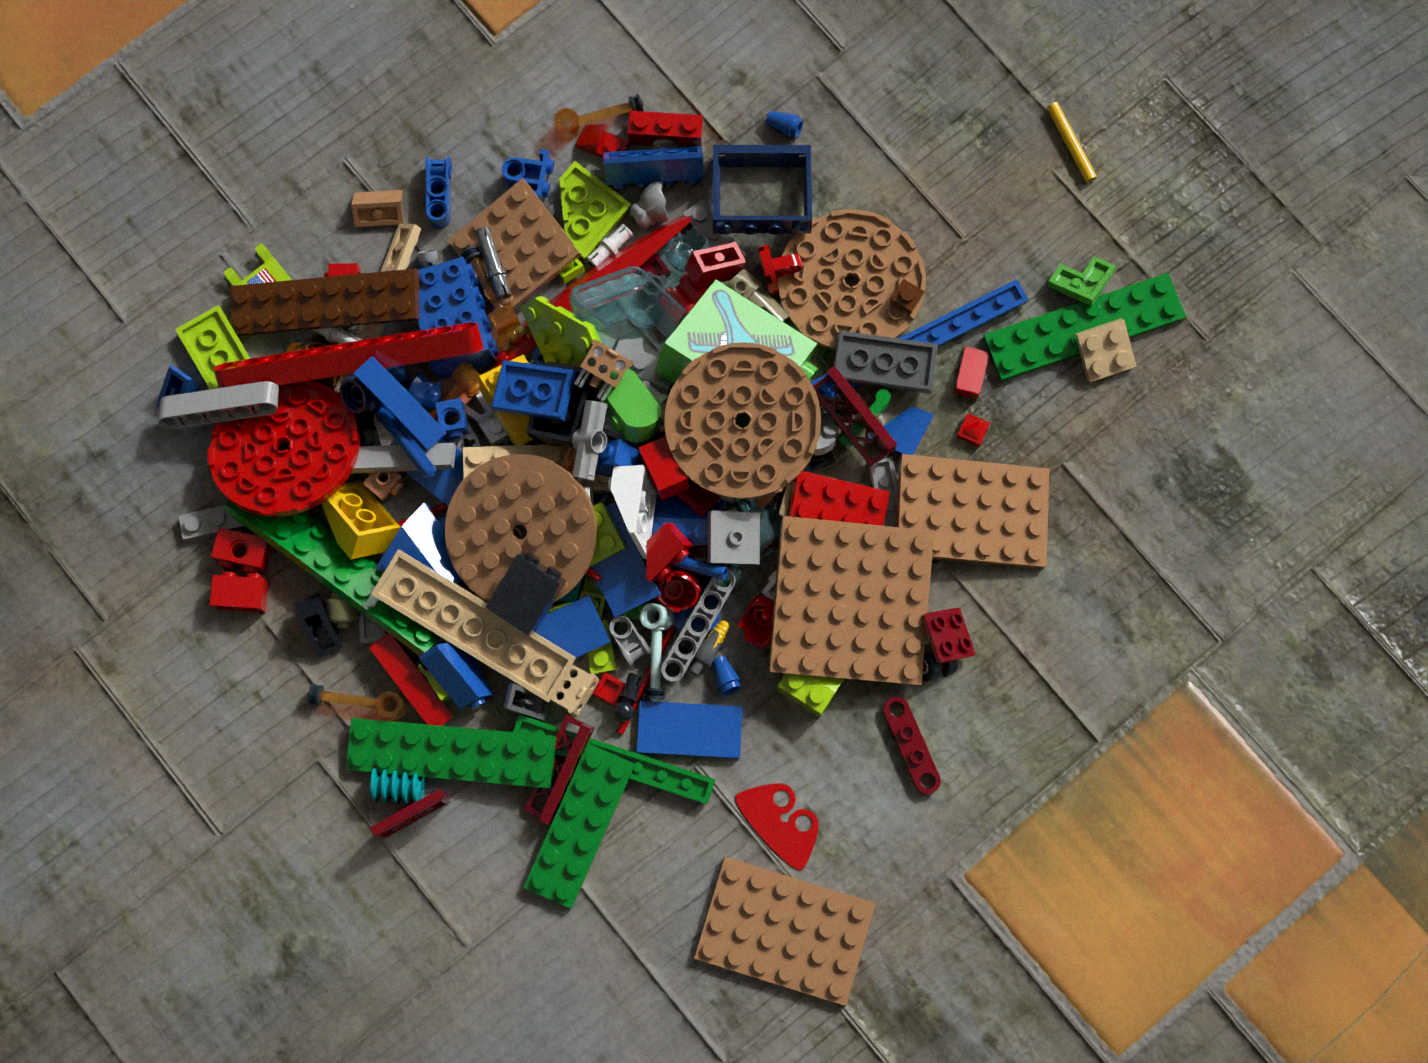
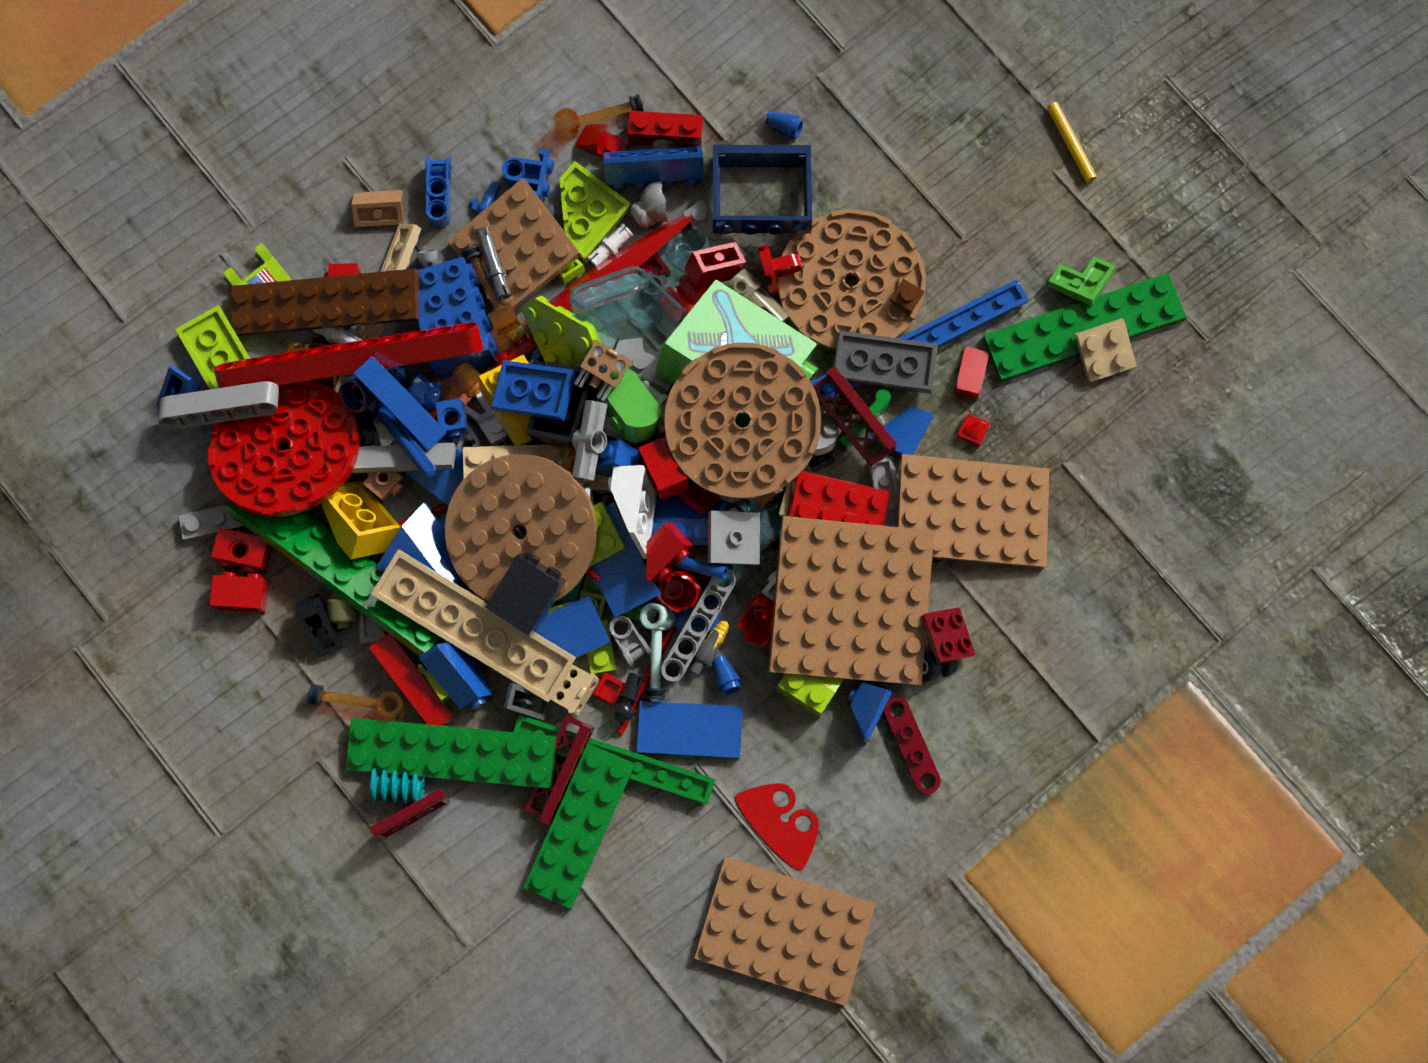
(488, 199): none -> blue piece
(867, 708): none -> blue slope

